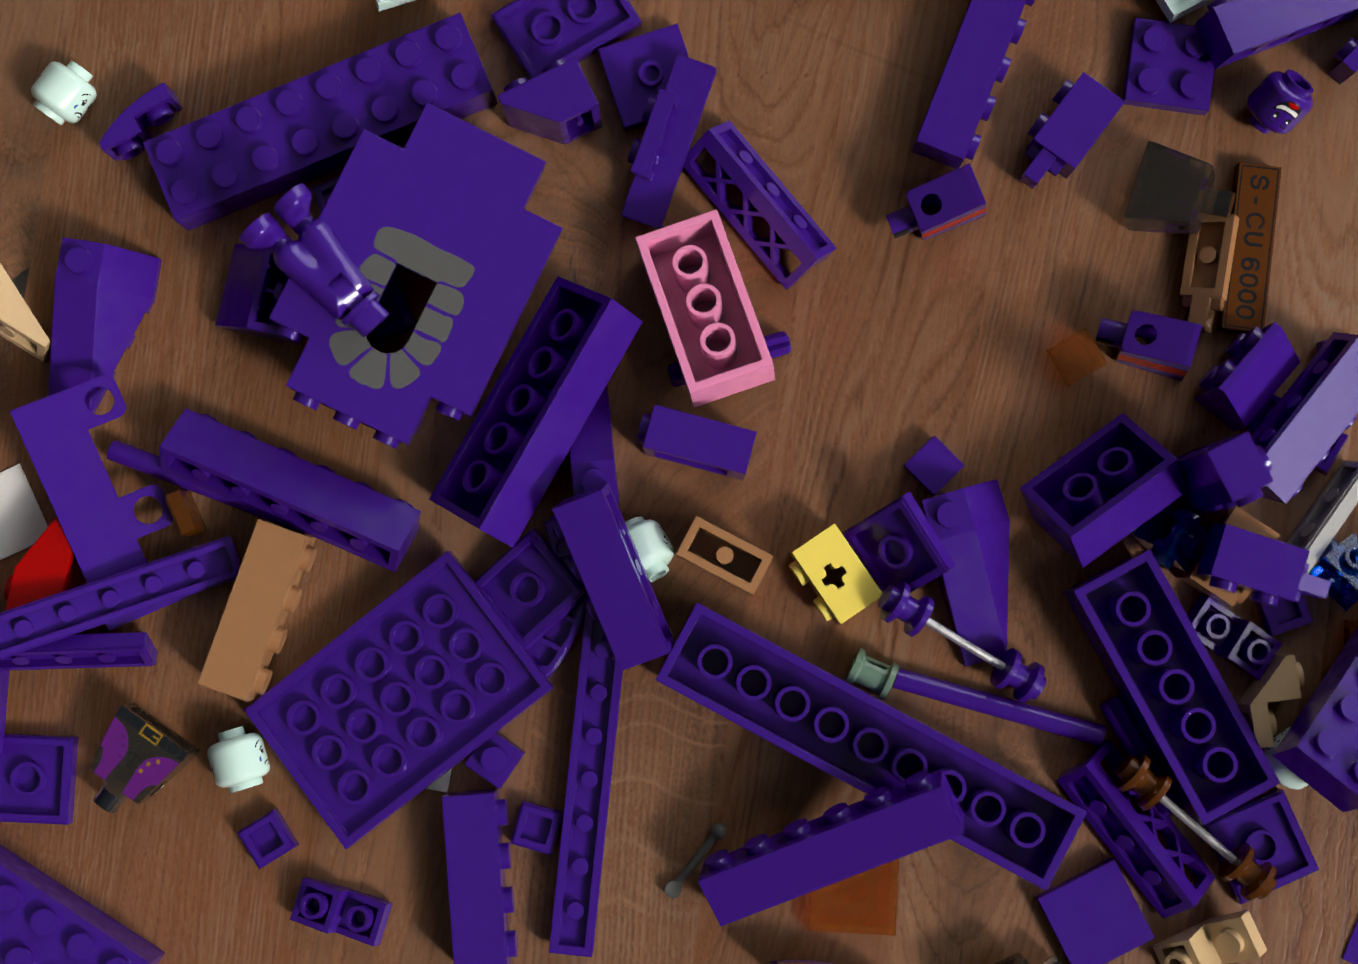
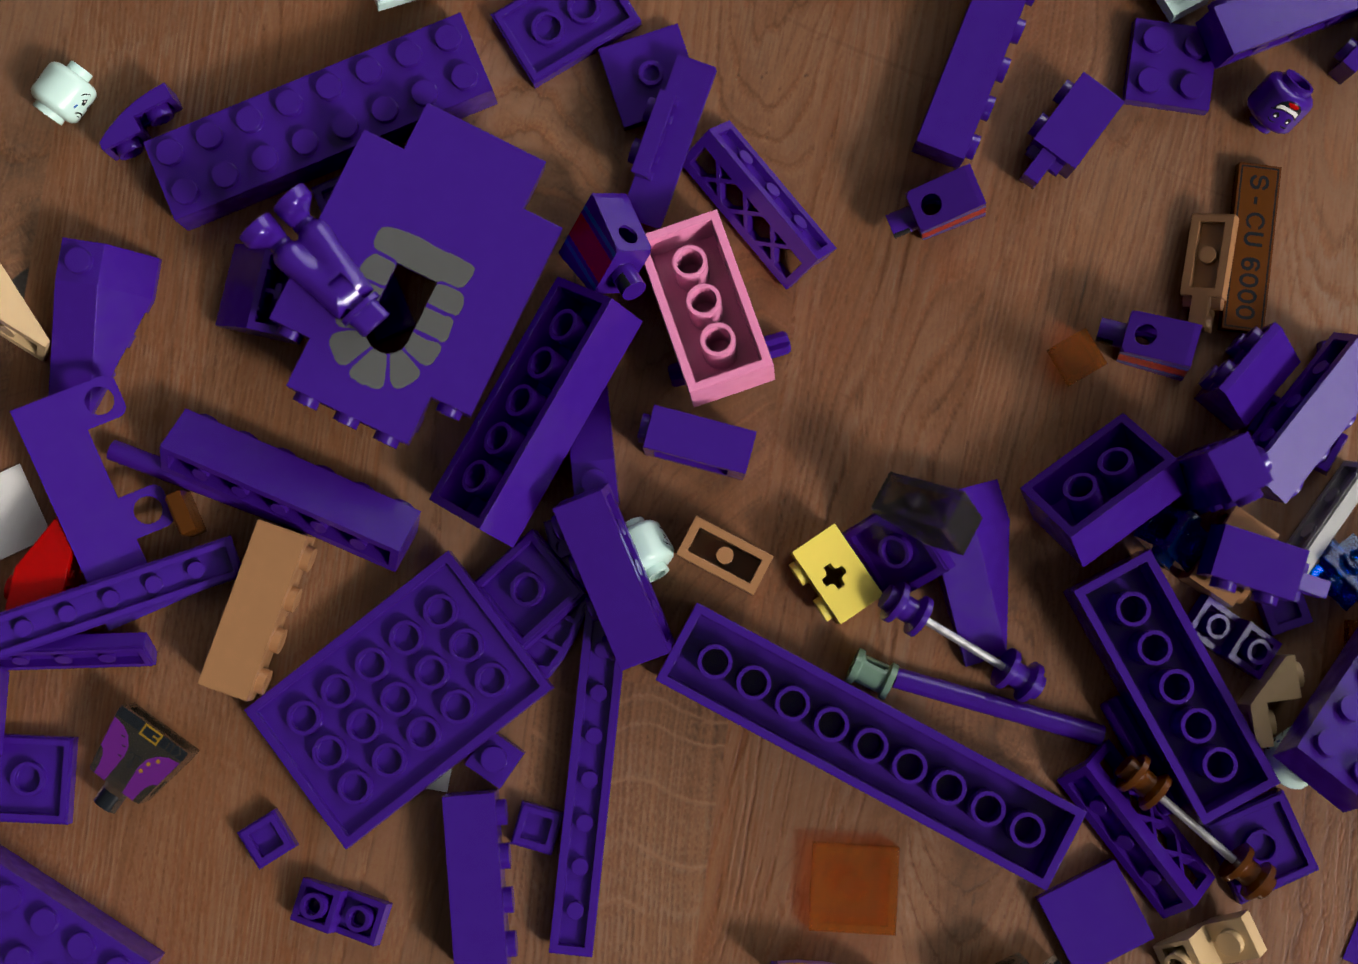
(238, 760): light aqua head -> none
(553, 104): dark purple slope -> none
(608, 246): none -> dark purple torso
(674, 887): dark grey hinge -> none
(831, 846): dark purple brick -> none
(928, 512): none -> clear smoke slope
(933, 465): dark purple tile -> none
(1174, 193): clear smoke torso -> none

